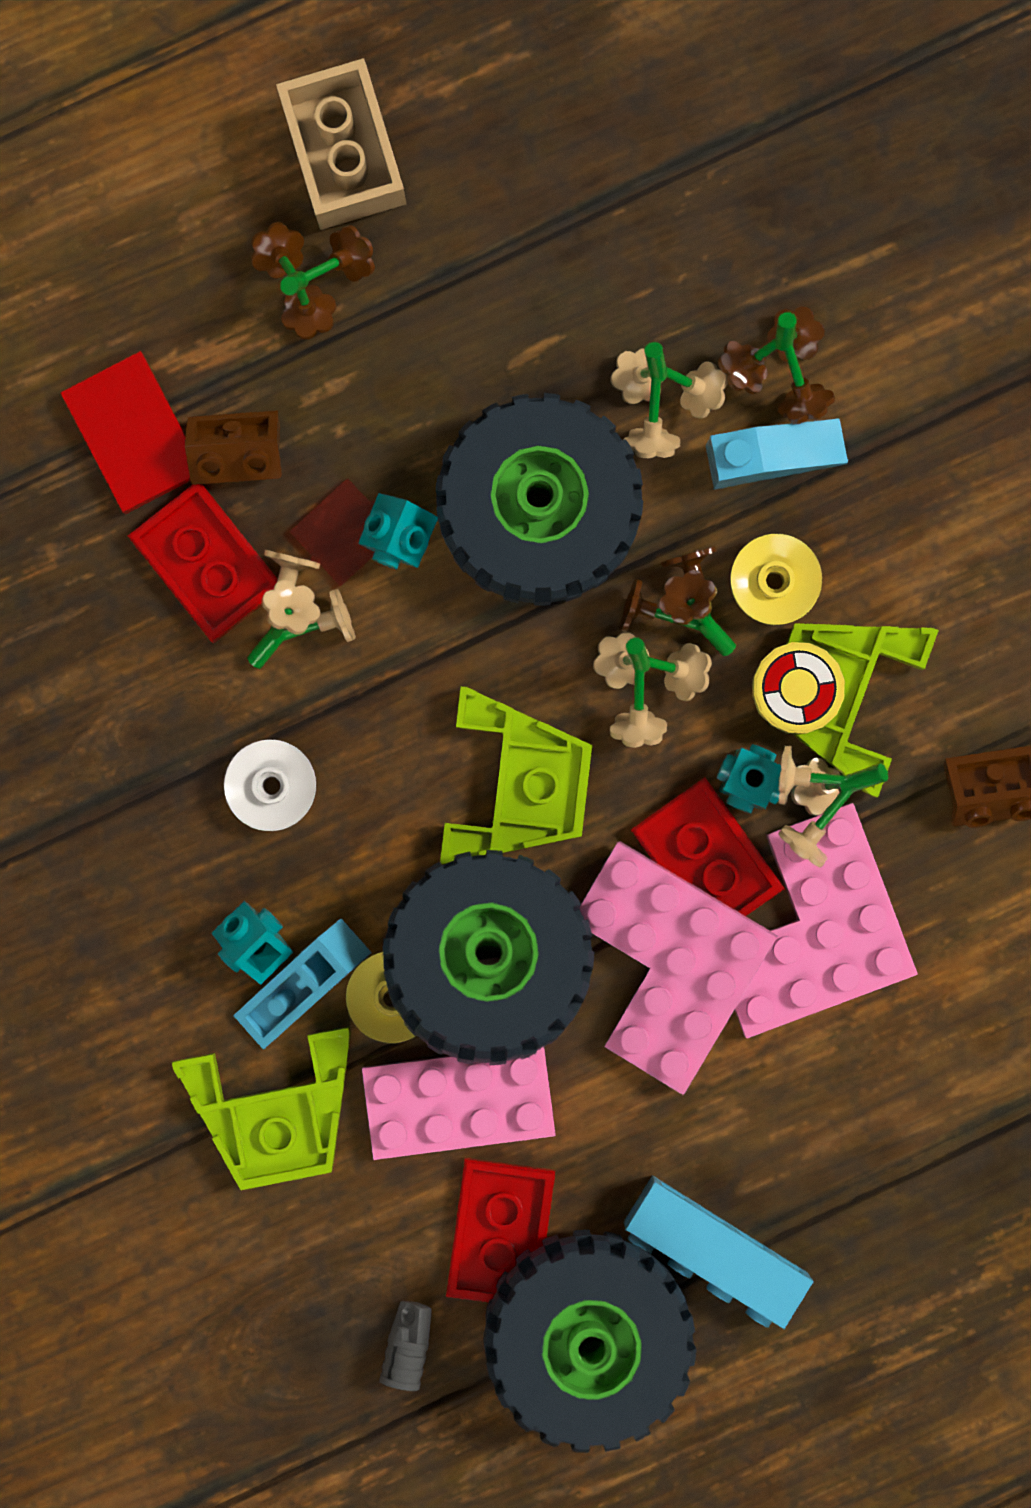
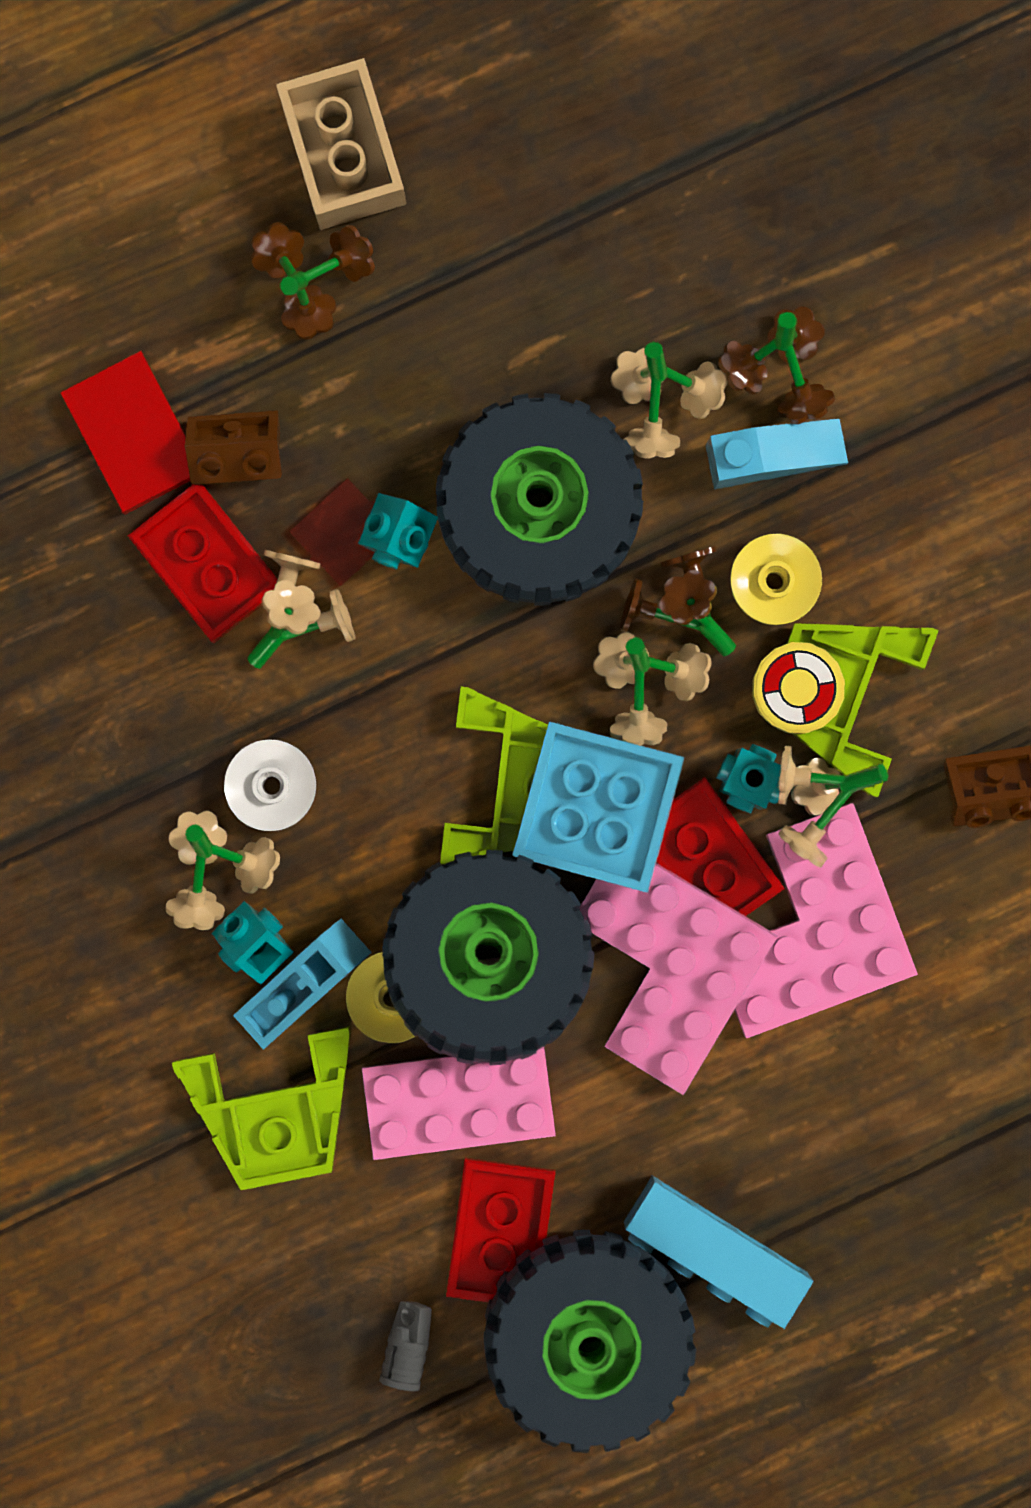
(201, 842): none -> tan plant
(598, 806): none -> medium azure plate

